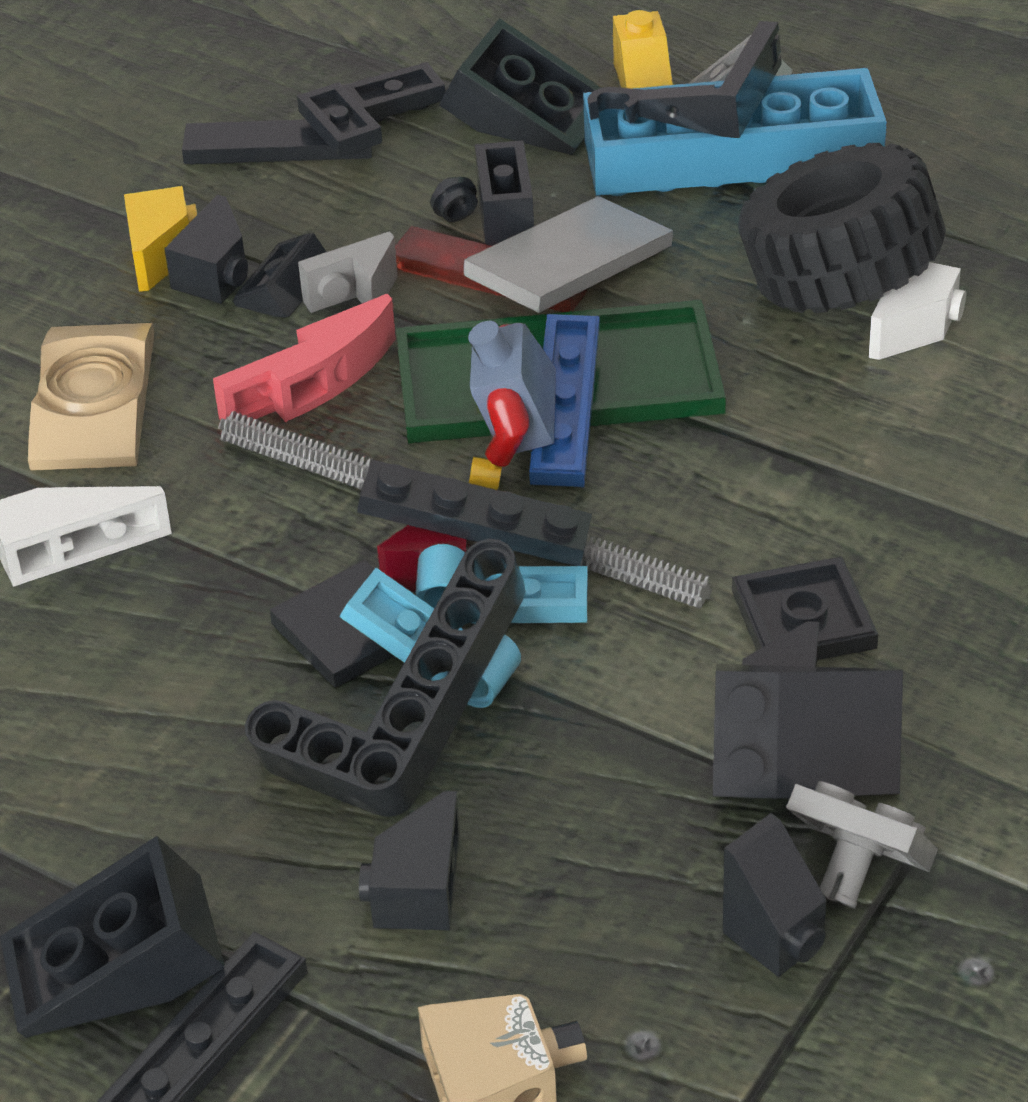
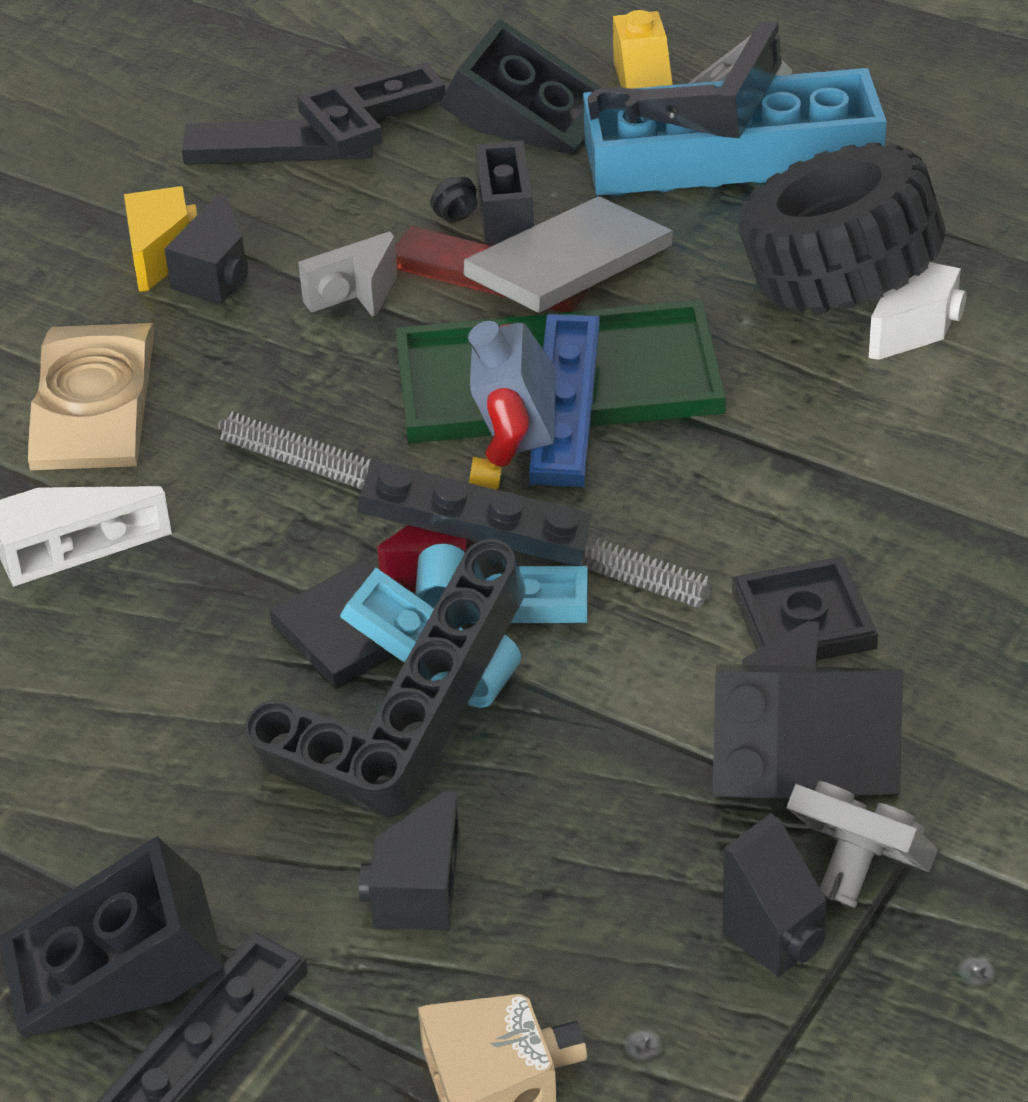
(276, 282): black slope -> none
(317, 369): coral slope -> none

